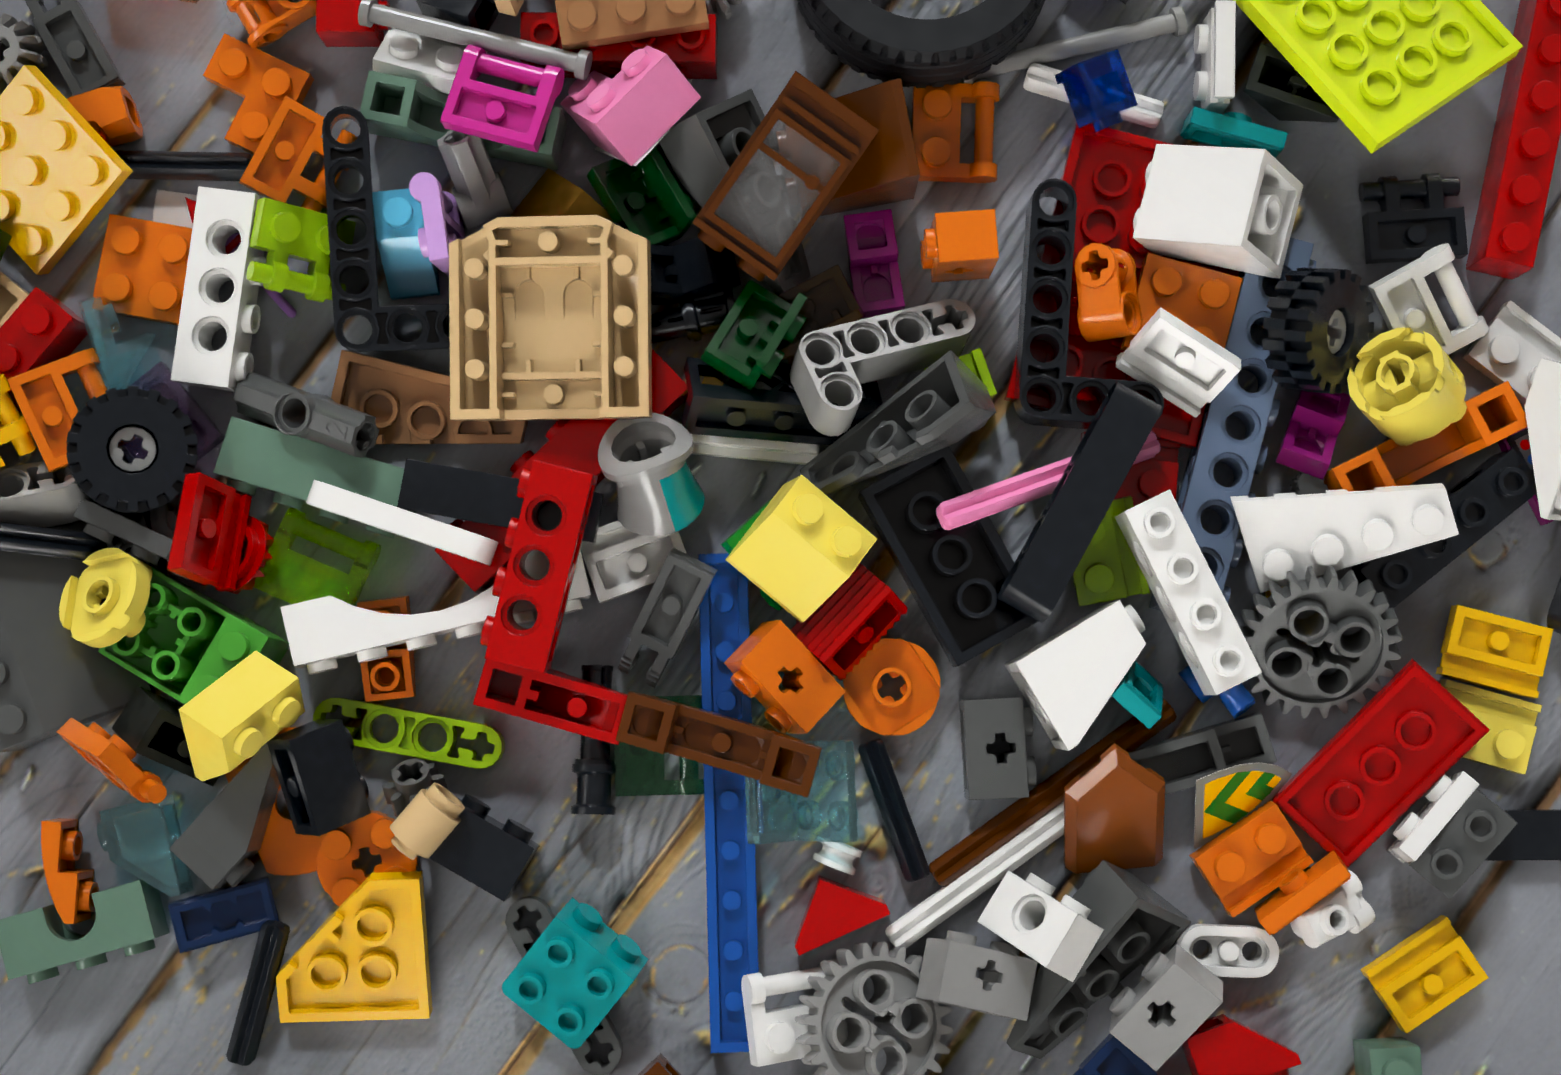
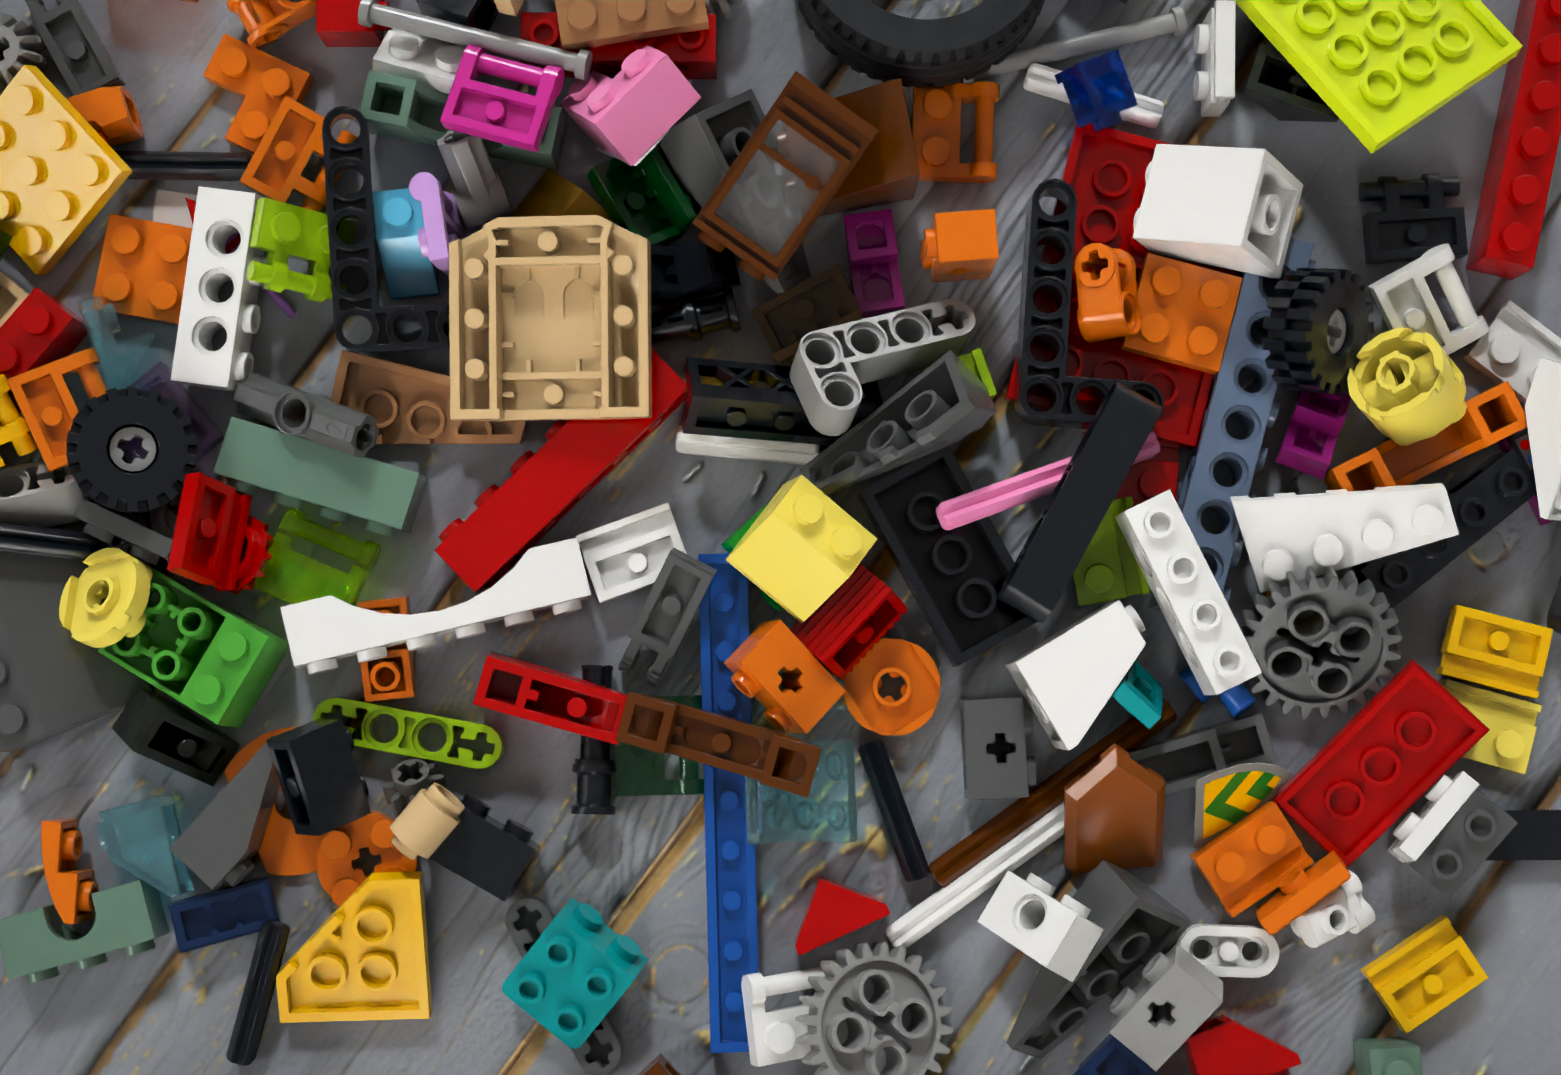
(114, 760): orange plate -> none
(239, 715): light yellow slope -> none
(402, 522): white beam -> none
(478, 497): black tile -> none
(504, 638): red brick -> none
(651, 474): light grey hat -> none
(752, 332): dark green bracket -> none
(838, 856): white bush -> none
(1003, 979): light grey brick -> none
(1178, 362): white plate -> none
(1231, 130): teal plate -> none

